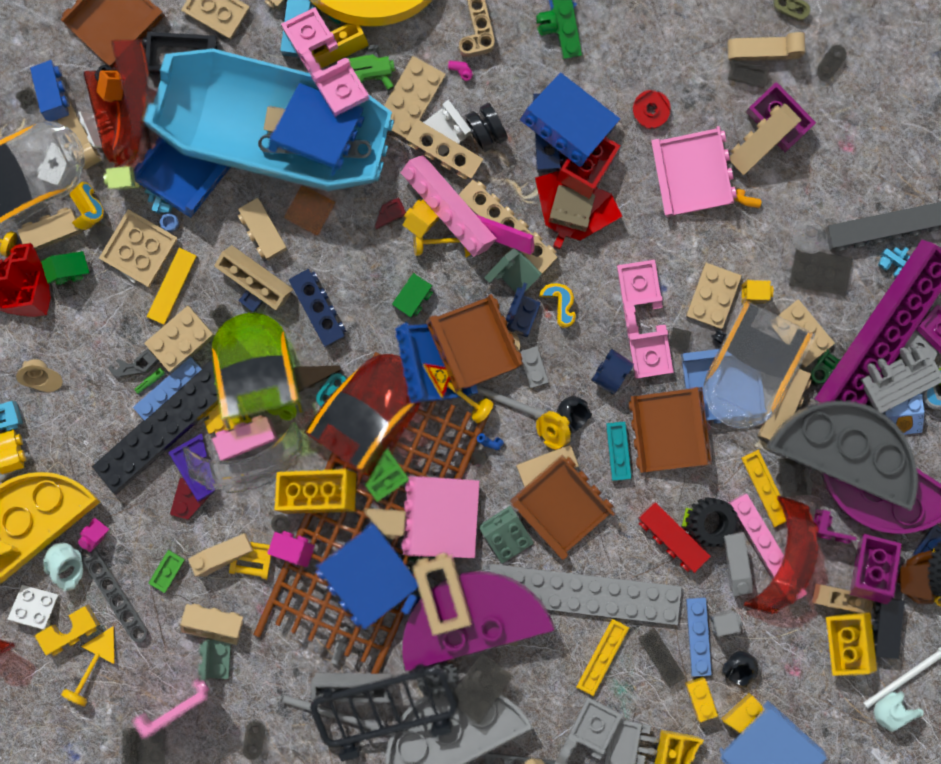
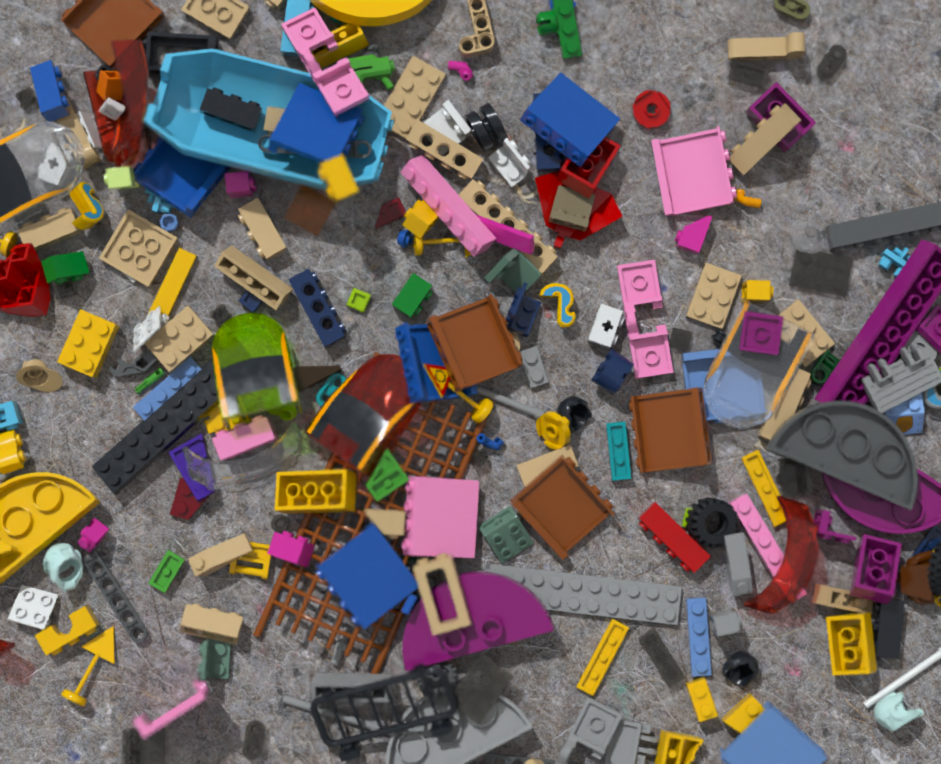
(88, 344): none -> yellow brick
(112, 109): none -> white tile
(151, 325): none -> white hinge
(231, 109): none -> black brick
(240, 184): none -> dark pink brick
(337, 178): none -> yellow brick
(358, 300): none -> lime tile
(405, 238): none -> blue plate
(510, 163): none -> white bracket
(610, 315): none -> white brick
(693, 235): none -> dark pink slope
(761, 333): none -> magenta tile

